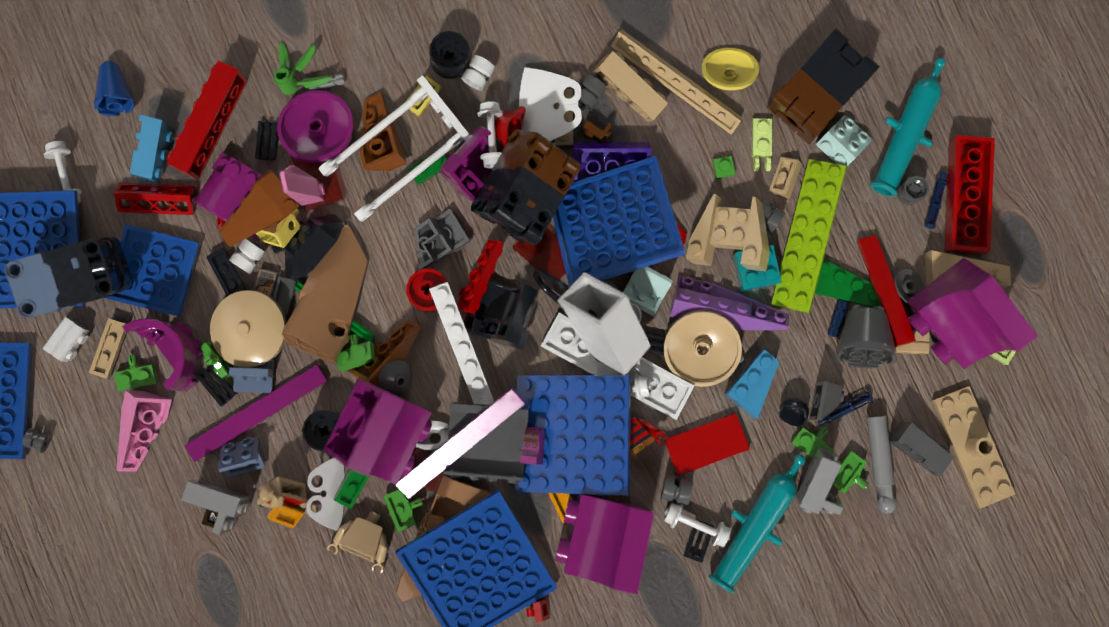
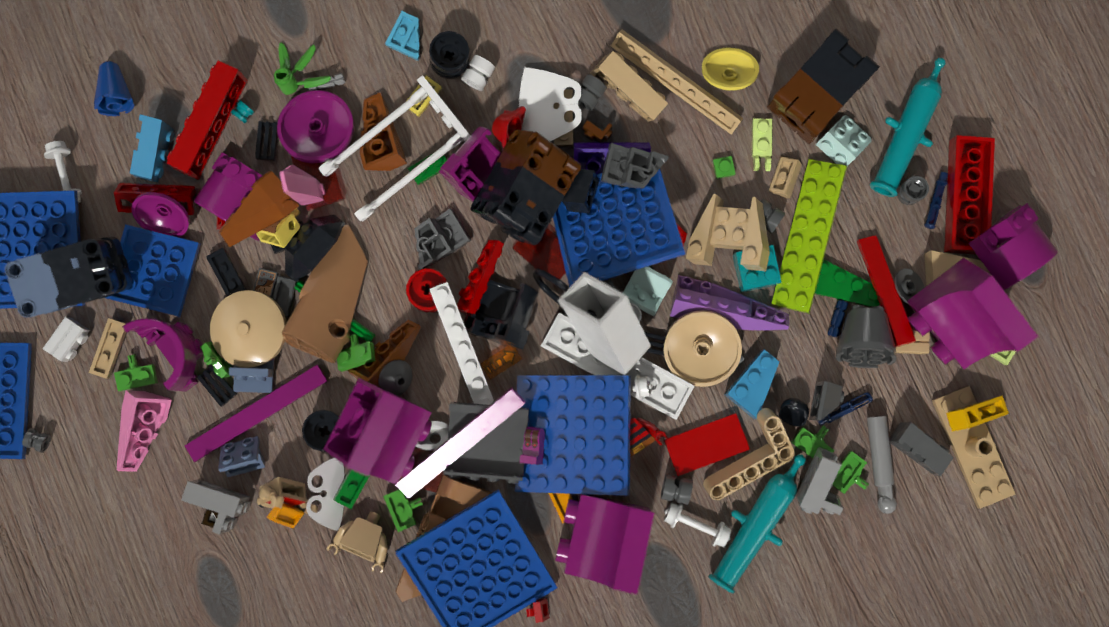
(160, 214): none -> magenta dish
(242, 111): none -> teal wheel
(247, 255): white wheel -> none
(405, 36): none -> medium azure wing
(489, 111): white piece -> none
(501, 361): none -> clear orange tile
(581, 192): none -> black brick
(631, 166): none -> dark grey slope
(690, 541): black tile -> none
(753, 465): none -> tan beam
(977, 413): none -> yellow slope
(1023, 252): none -> magenta piece

